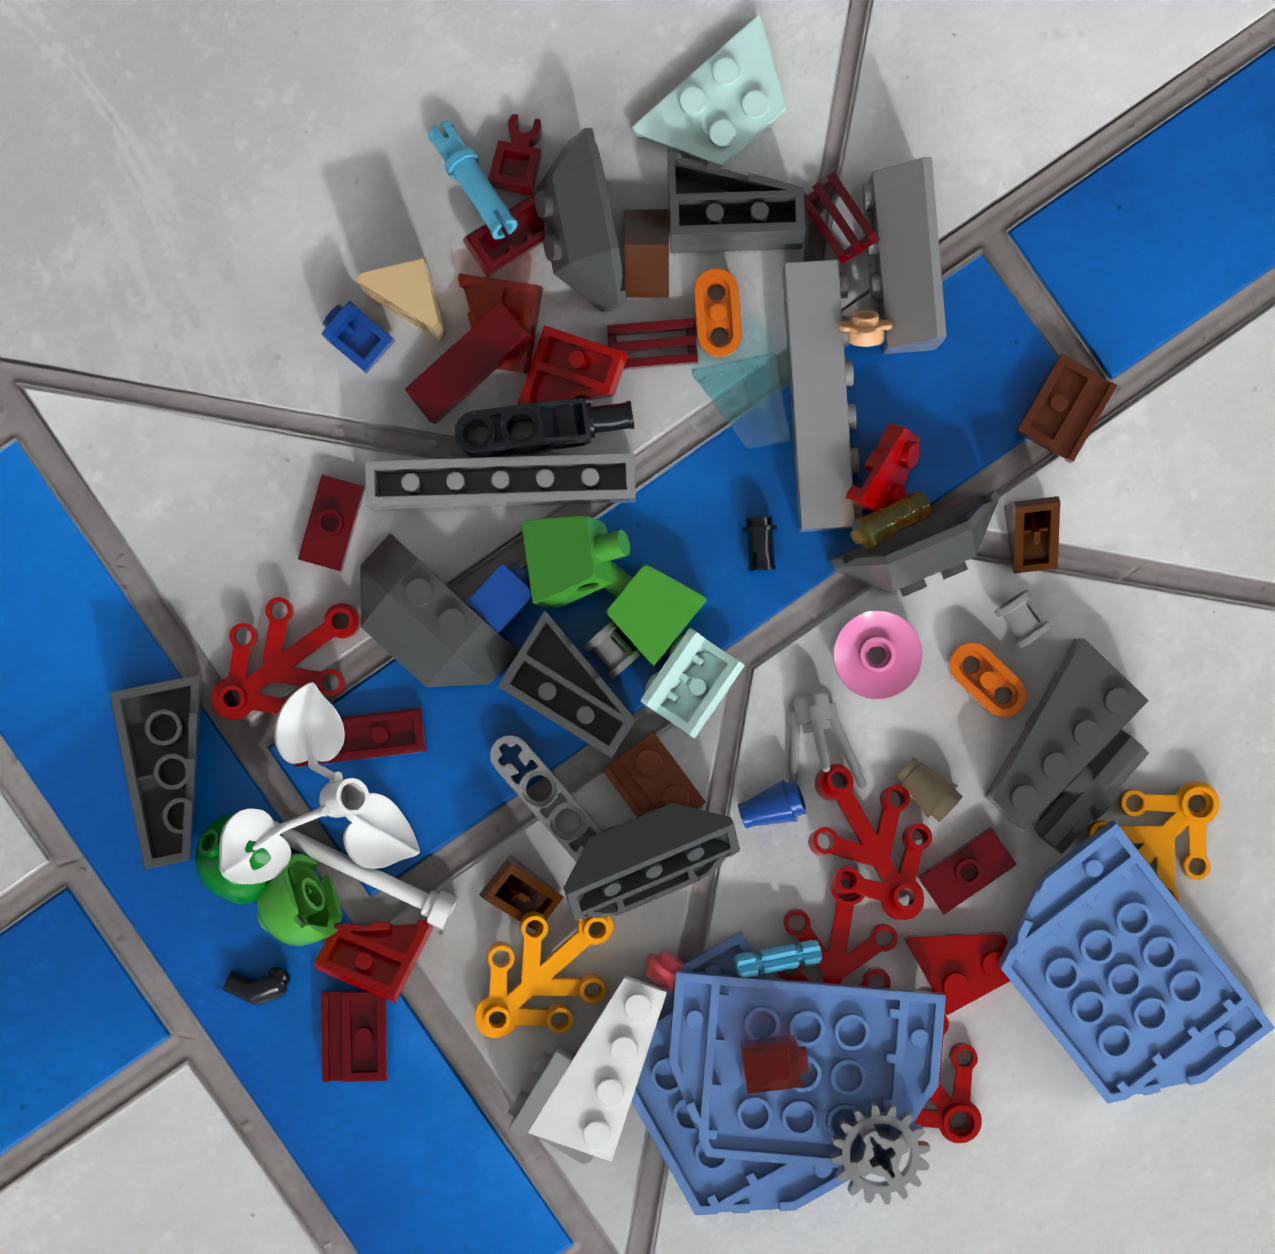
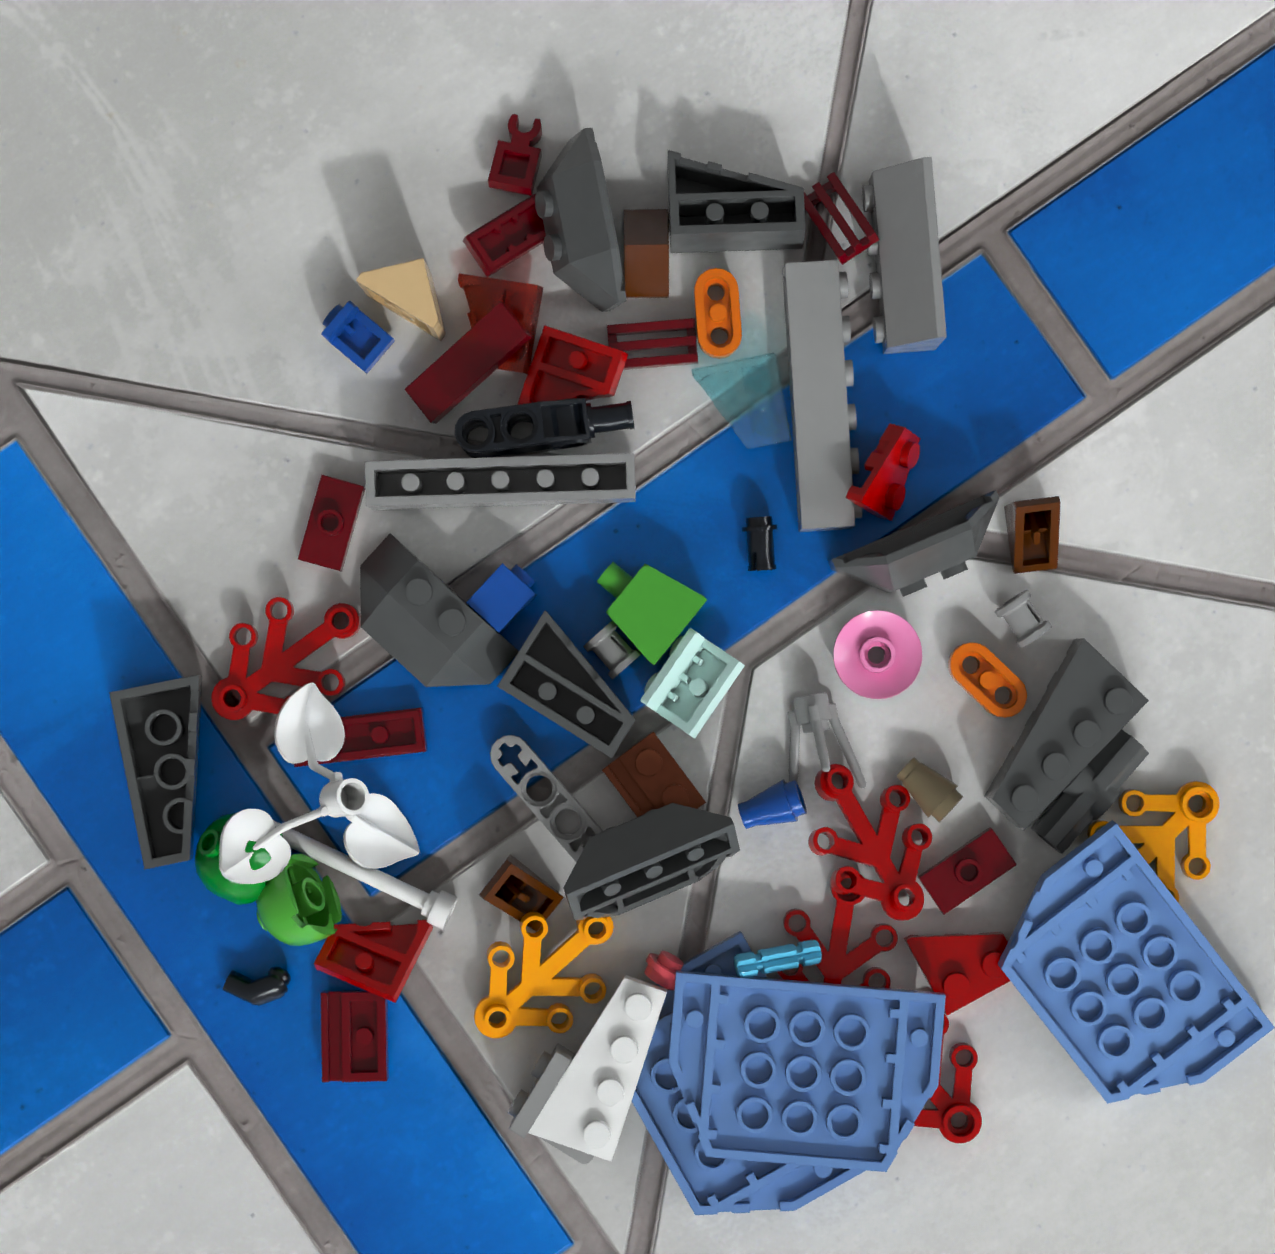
(463, 166): medium azure pin -> none
(570, 557): bright green torso -> none
(720, 102): light aqua wing -> none
(773, 1063): clear red brick -> none
(865, 328): light nougat plate -> none
(865, 1163): light grey gear -> none
(889, 520): clear yellow piece -> none
(1066, 408): copper plate -> none

